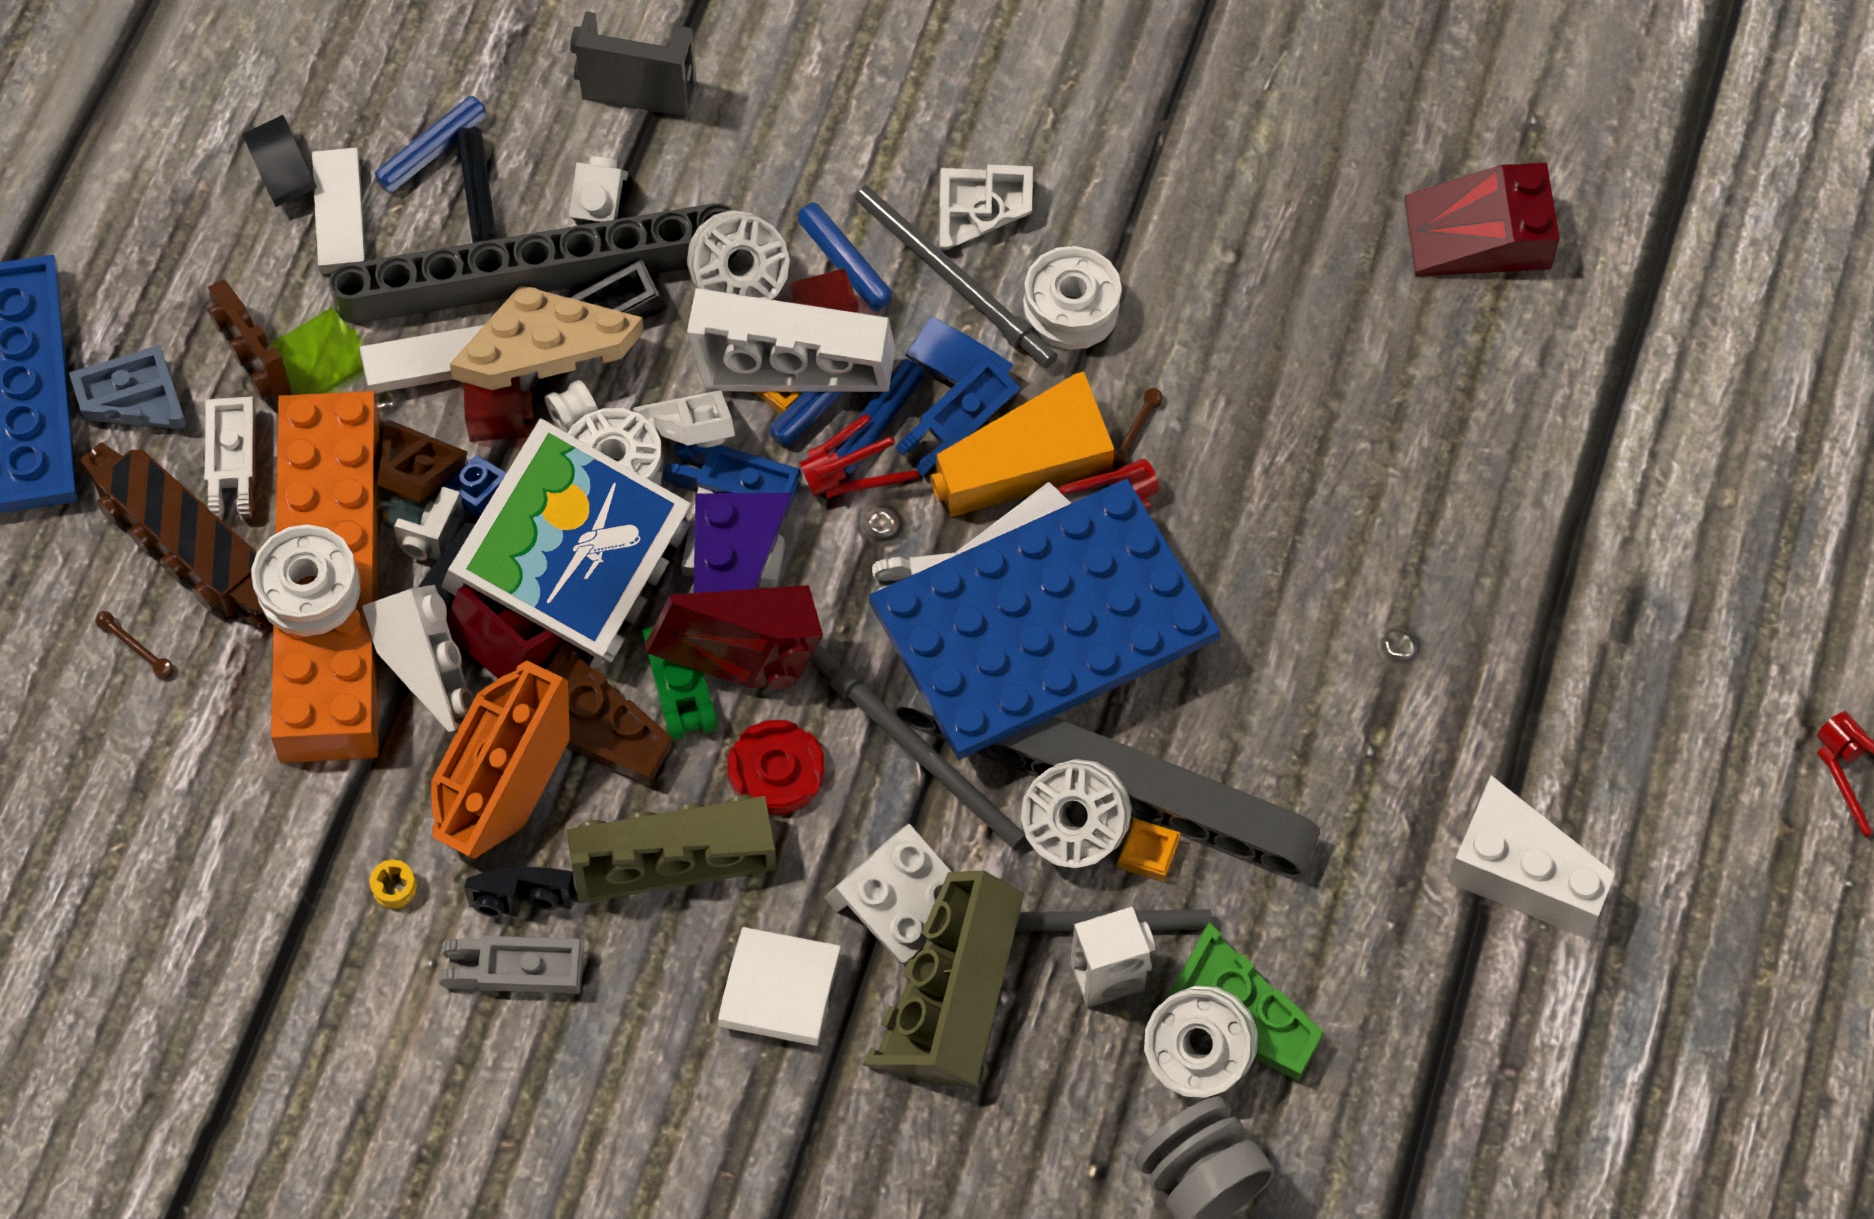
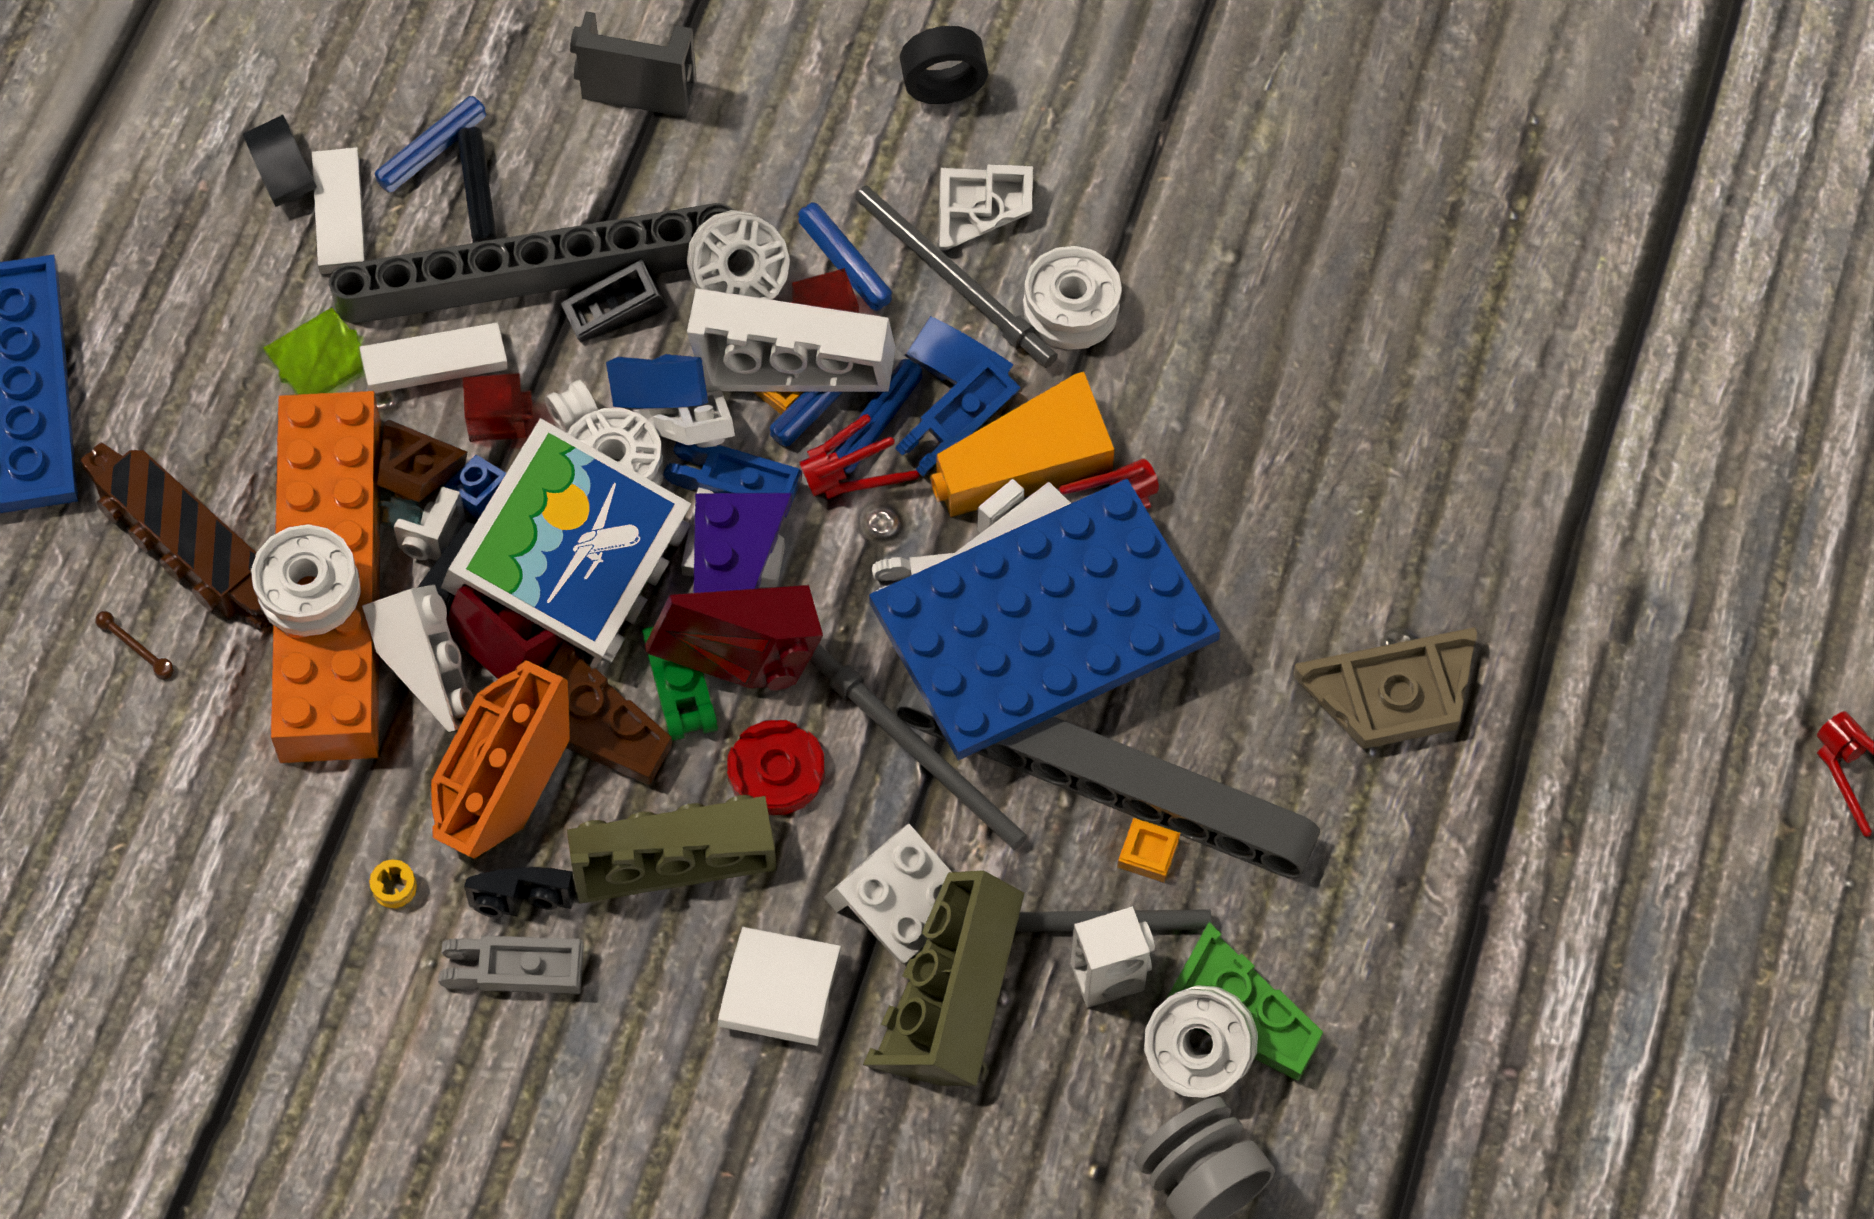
(129, 391): sand blue wing -> none
(230, 452): white hinge -> none
(248, 343): reddish brown wing -> none
(543, 336): tan plate -> none
(597, 190): white bracket -> none
(657, 383): none -> blue slope
(938, 46): none -> black tyre
(999, 504): none -> white tile
(1052, 832): white wheel -> none
(1152, 399): reddish brown hinge -> none
(1394, 688): none -> dark tan wing
(1484, 222): dark red slope -> none
(1530, 864): white wedge -> none

